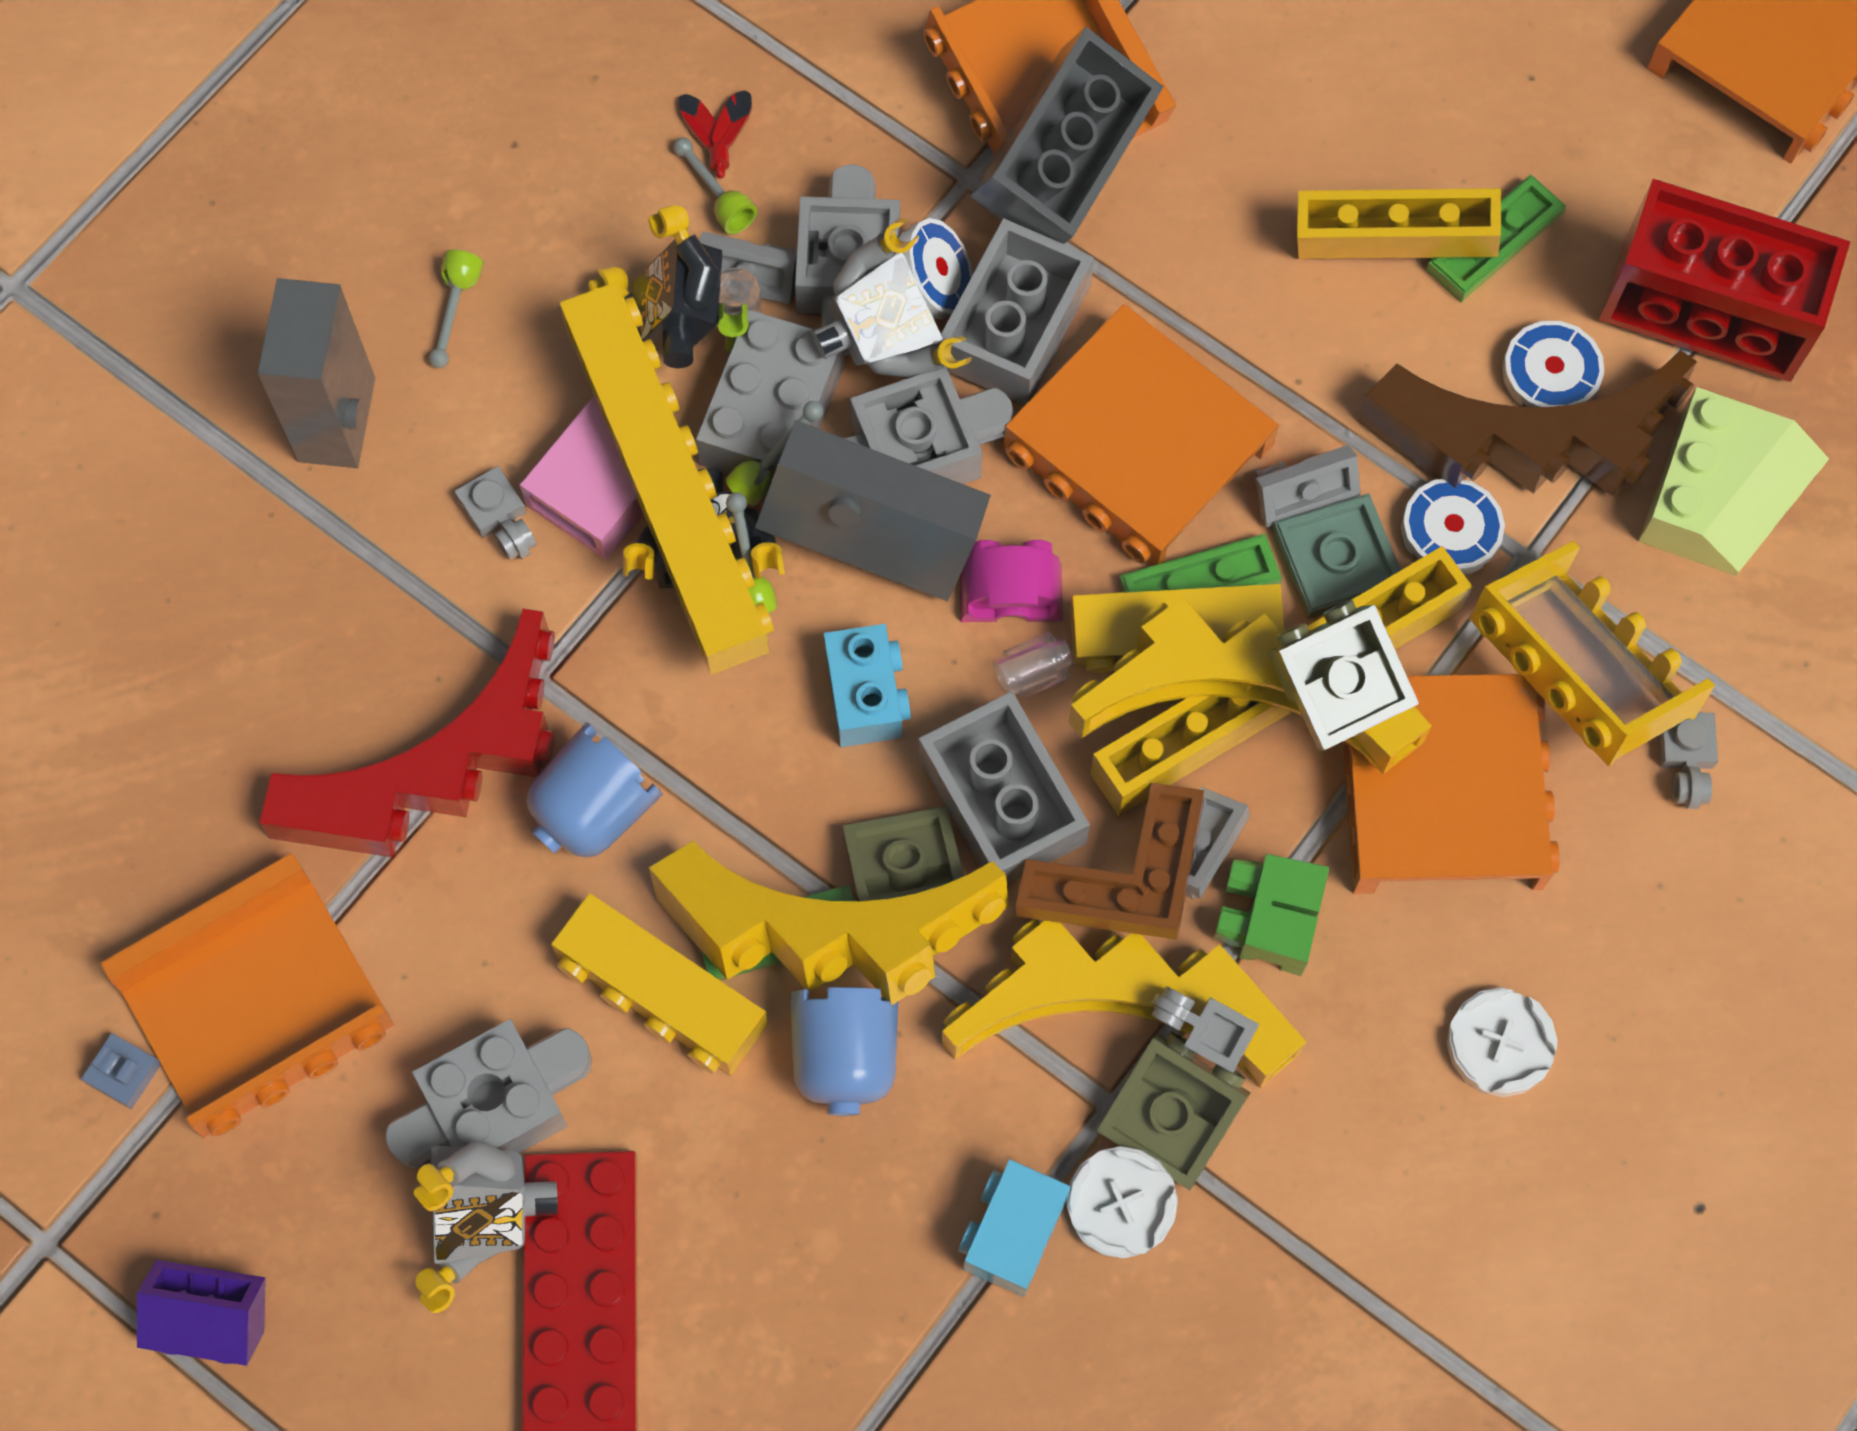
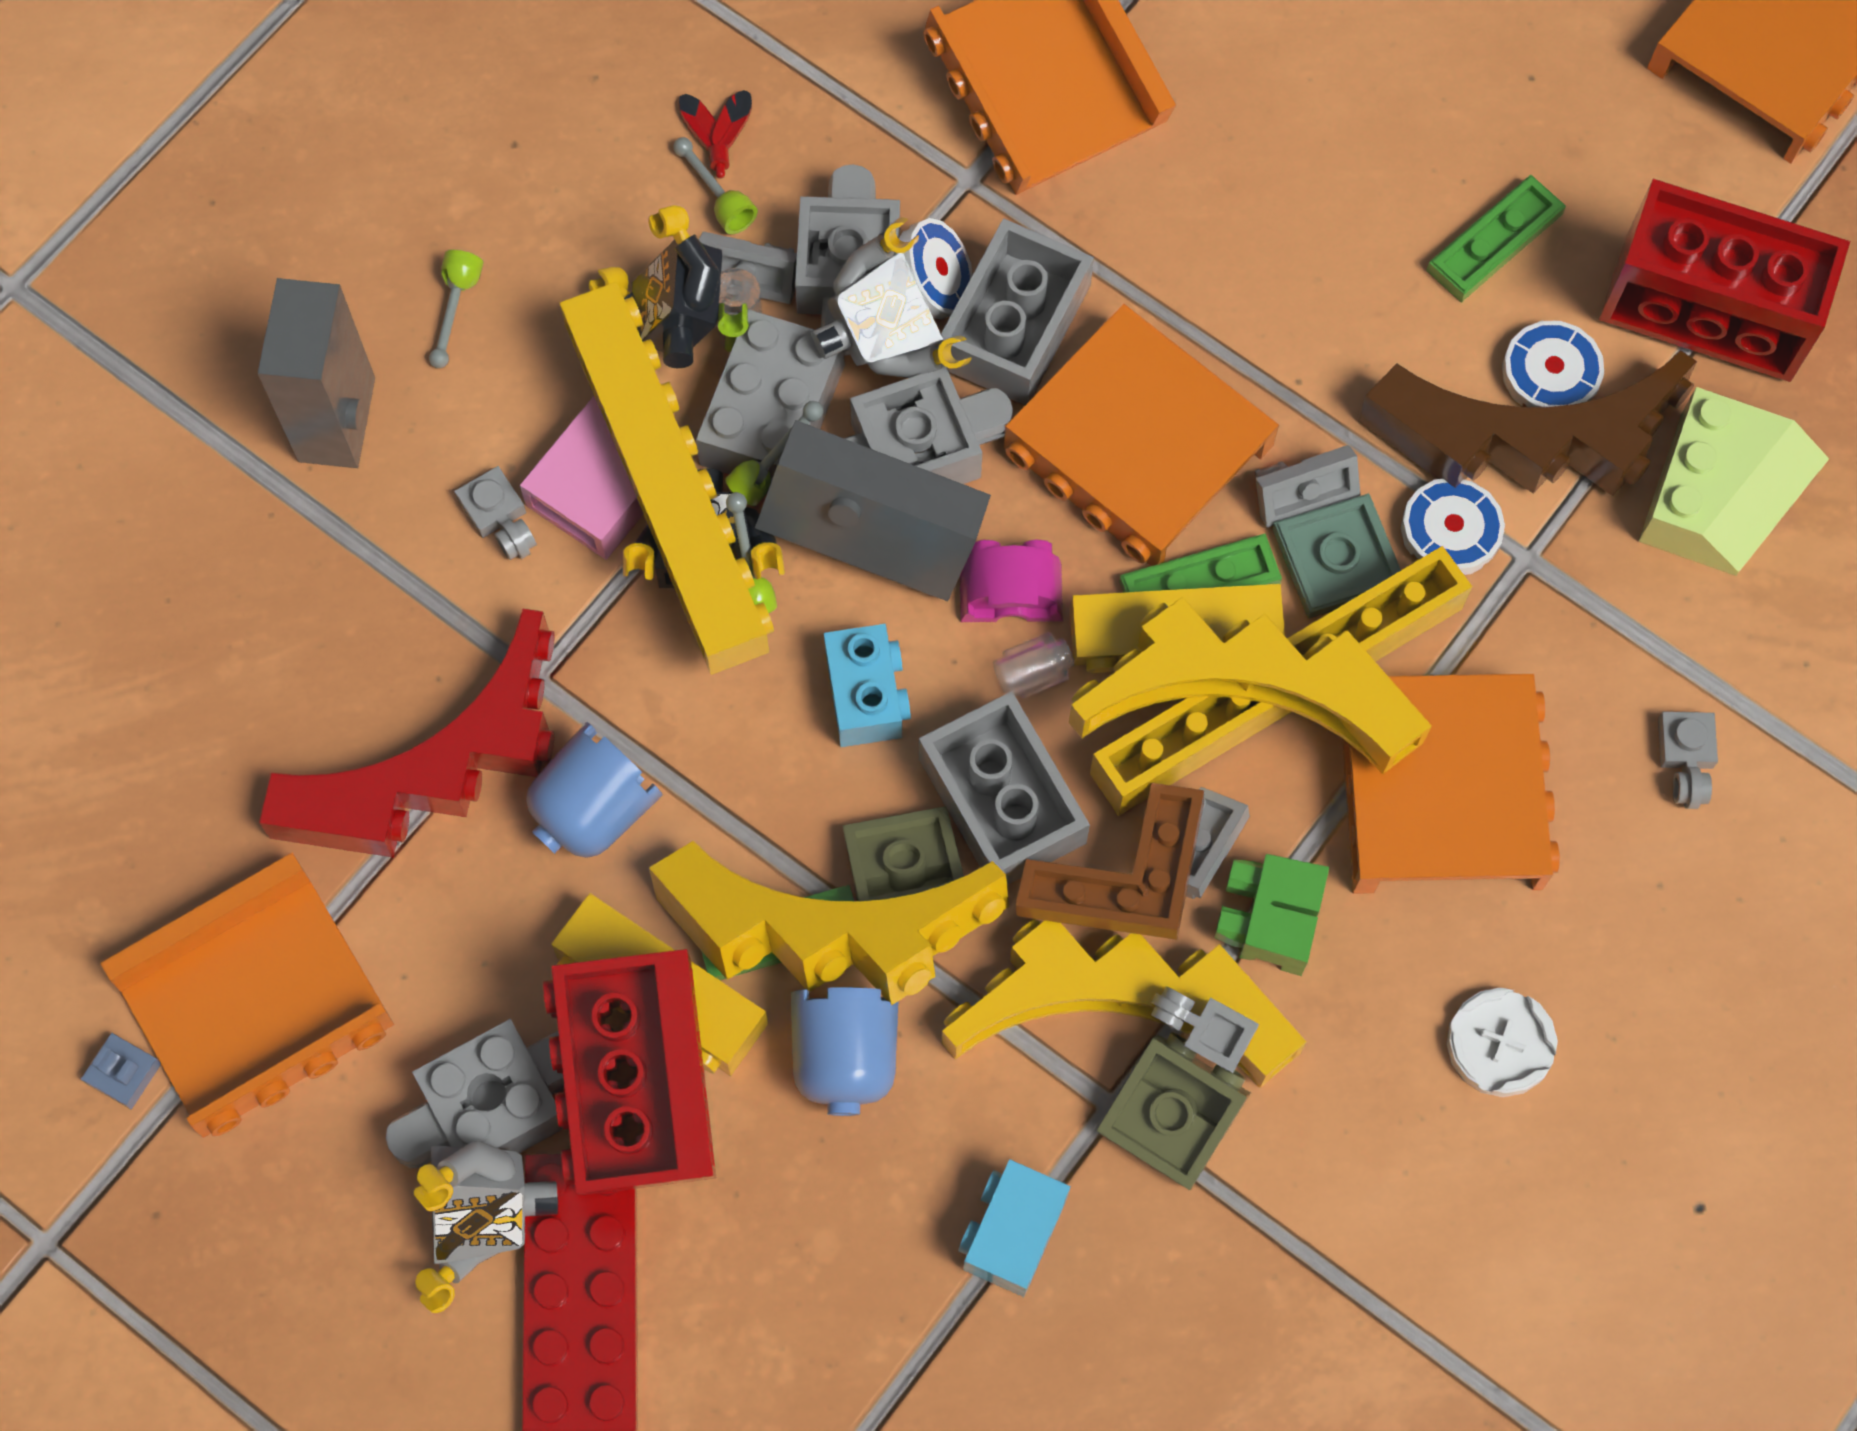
(201, 1312): dark purple brick -> none
(670, 1080): none -> red brick
(1068, 138): dark grey brick -> none
(1122, 1202): white tile -> none
(1342, 673): plate -> none
(1399, 223): yellow brick -> none
(1583, 659): yellow window -> none

